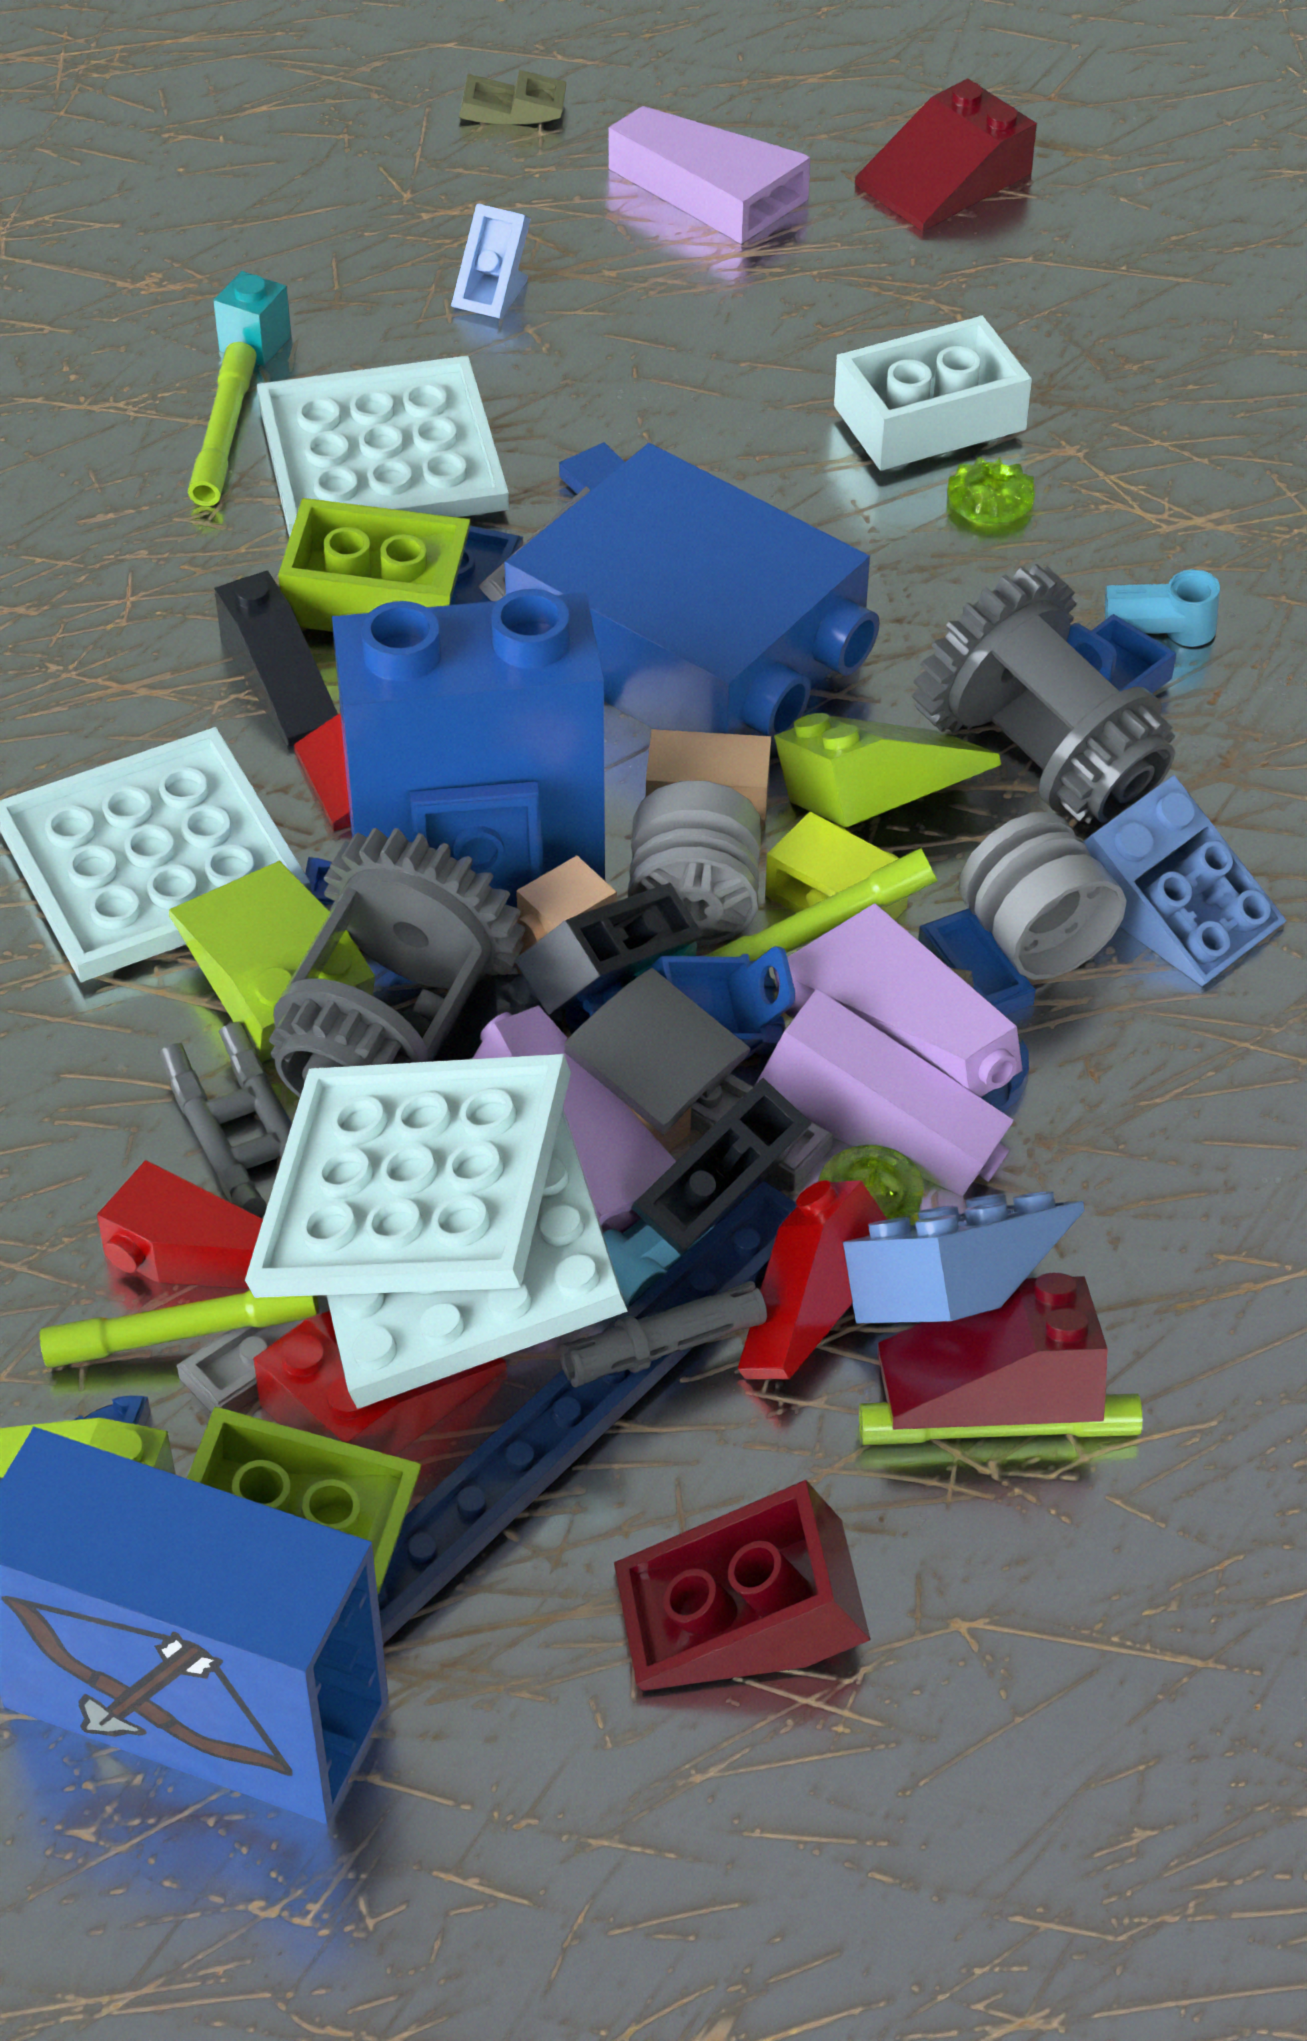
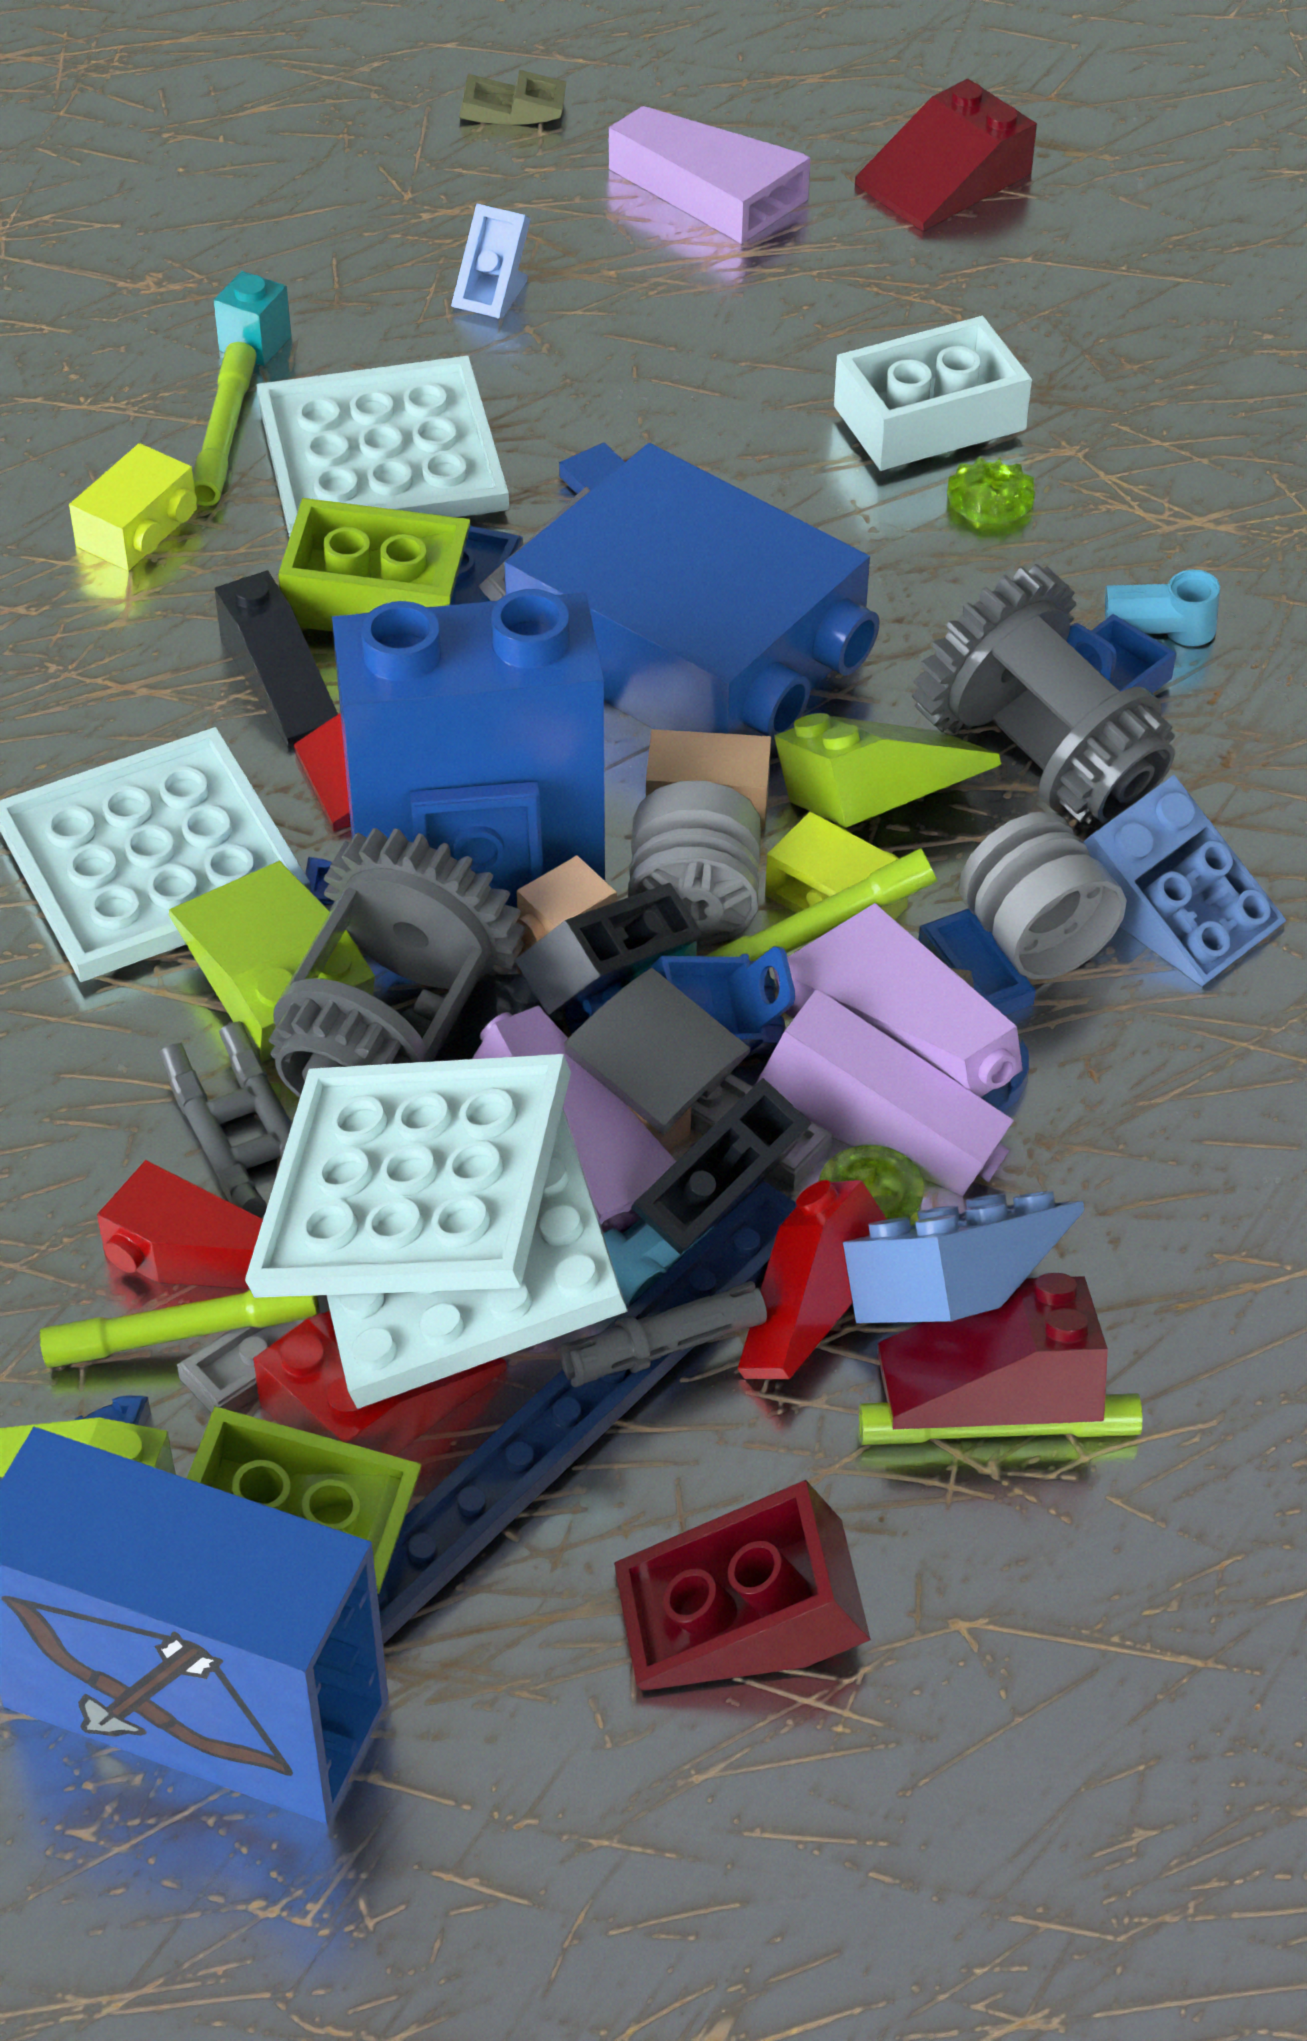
(133, 506): none -> neon yellow brick

